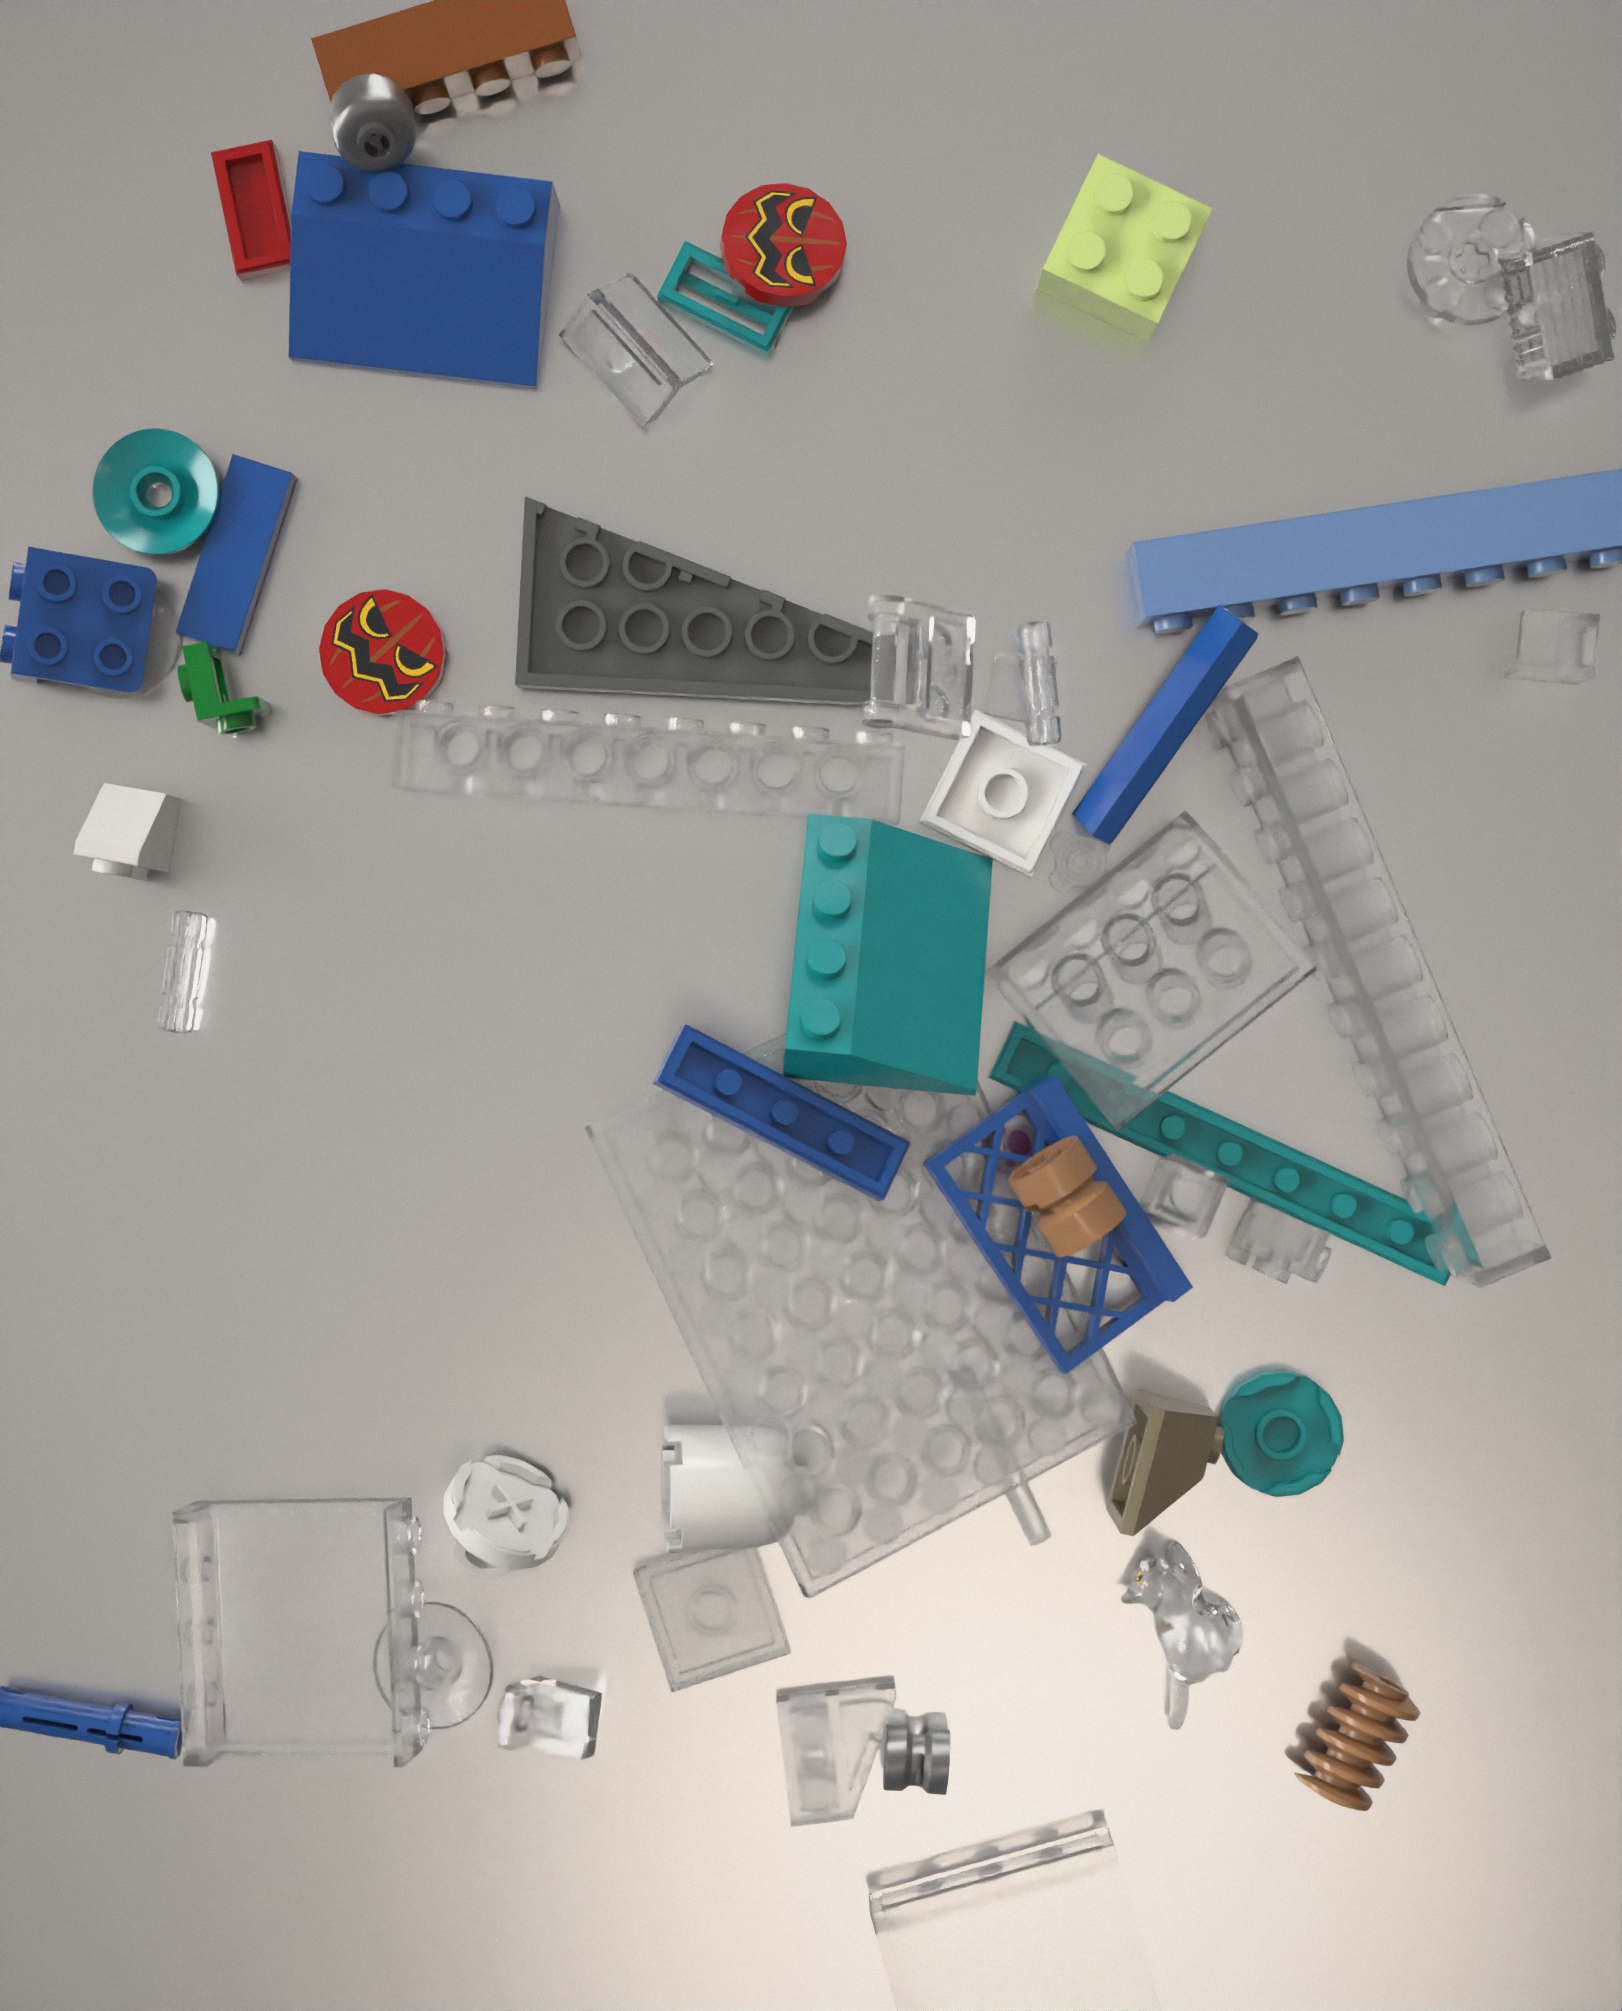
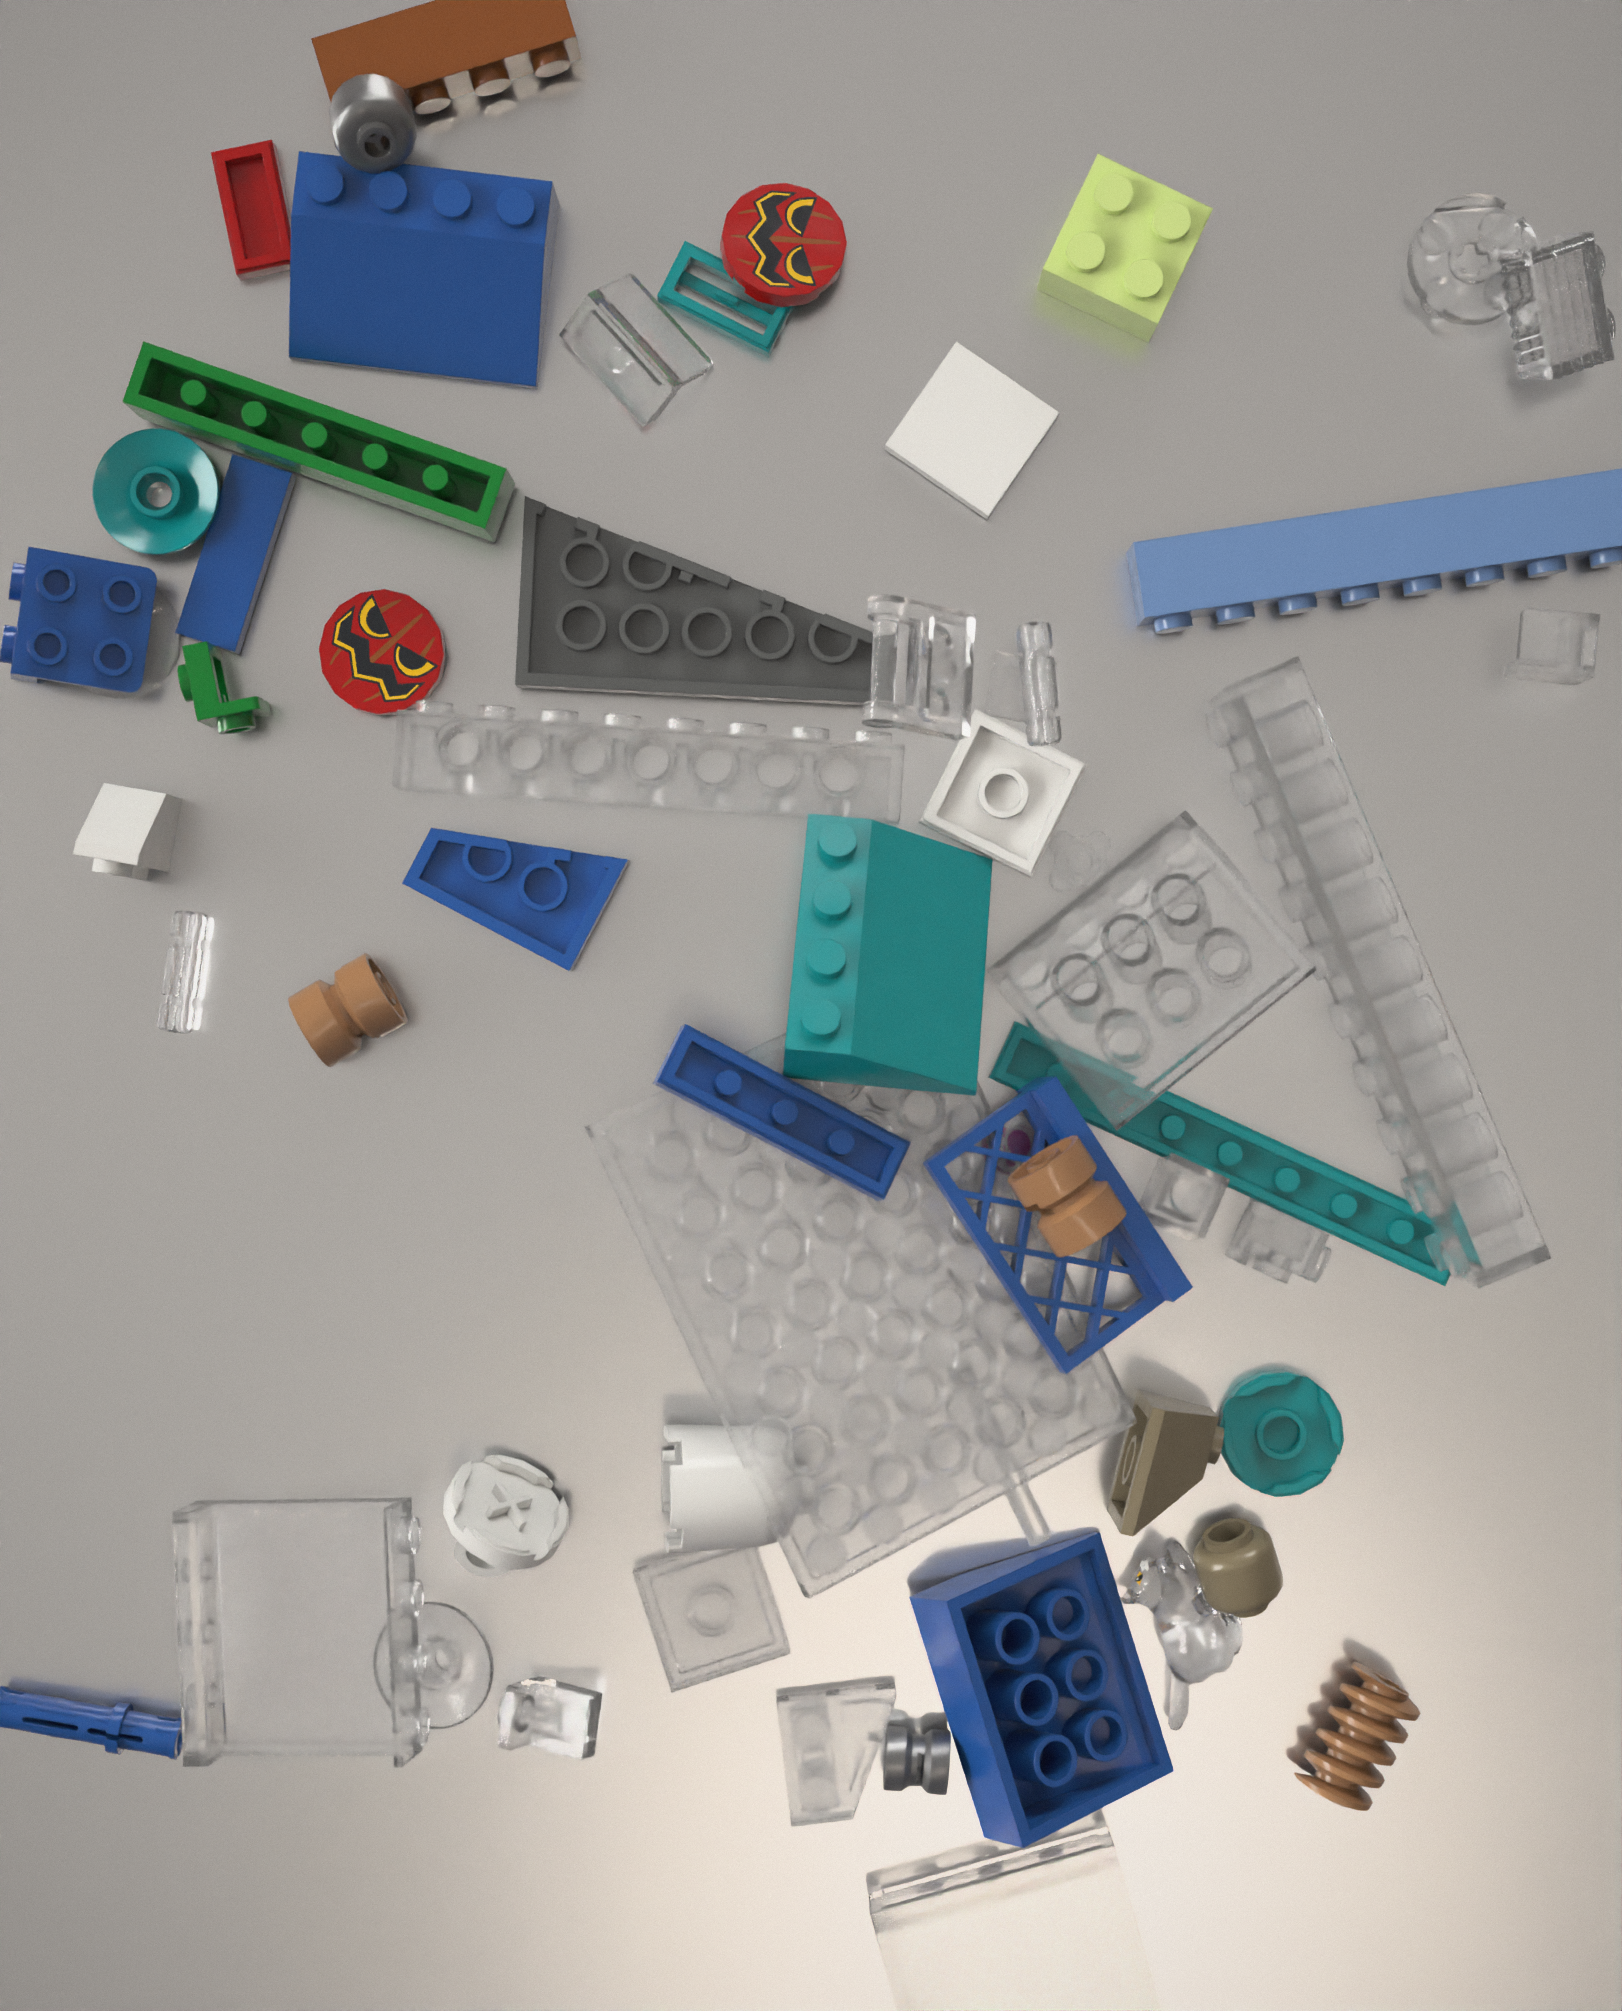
(319, 441): none -> green brick
(341, 1013): none -> medium nougat wheel
(519, 890): none -> blue wing
(971, 430): none -> white tile
(1042, 1688): none -> blue slope
(1165, 725): blue tile -> none
(1237, 1567): none -> dark tan head

